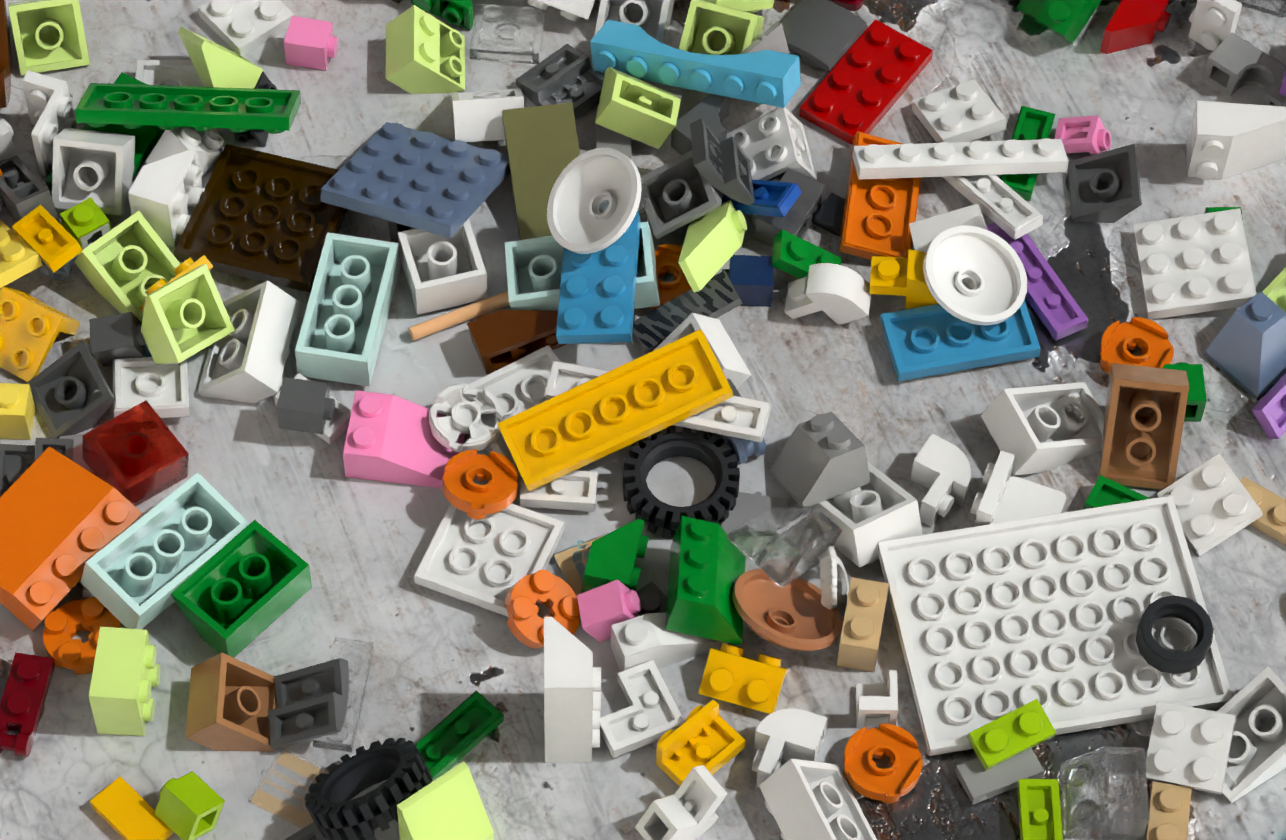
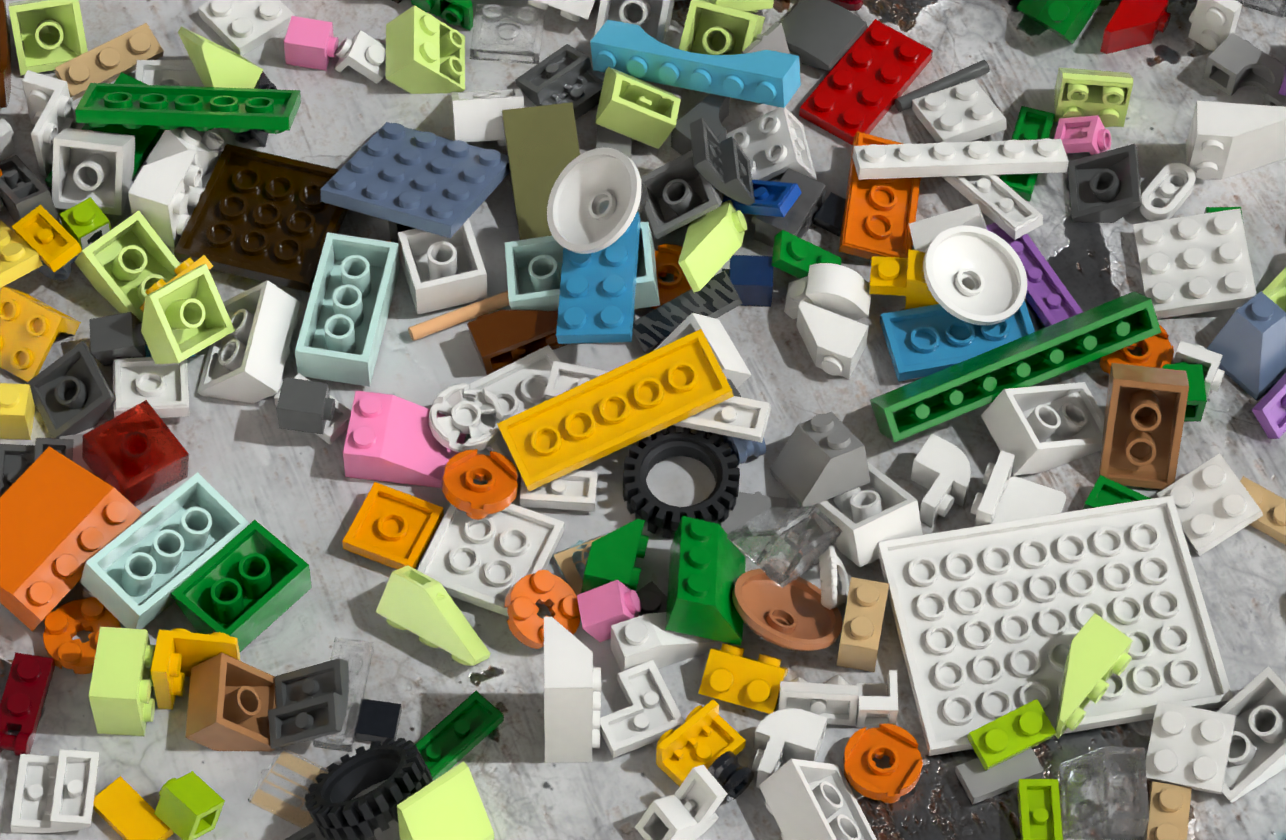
(55, 792): none -> white slope
(109, 60): none -> tan plate
(180, 651): none -> yellow bracket
(363, 55): none -> white bracket
(378, 720): none -> black tile
(393, 527): none -> light orange plate
(426, 609): none -> yellowish green slope
(731, 775): none -> black wheel
(831, 339): none -> white slope
(832, 700): none -> white tile
(963, 75): none -> dark grey bar
(1015, 366): none -> green brick
(1090, 662): none -> yellowish green slope
(1093, 94): none -> yellowish green slope
(1164, 194): none -> white plate
(1183, 609): black tyre -> none
(1210, 360): none -> white bracket

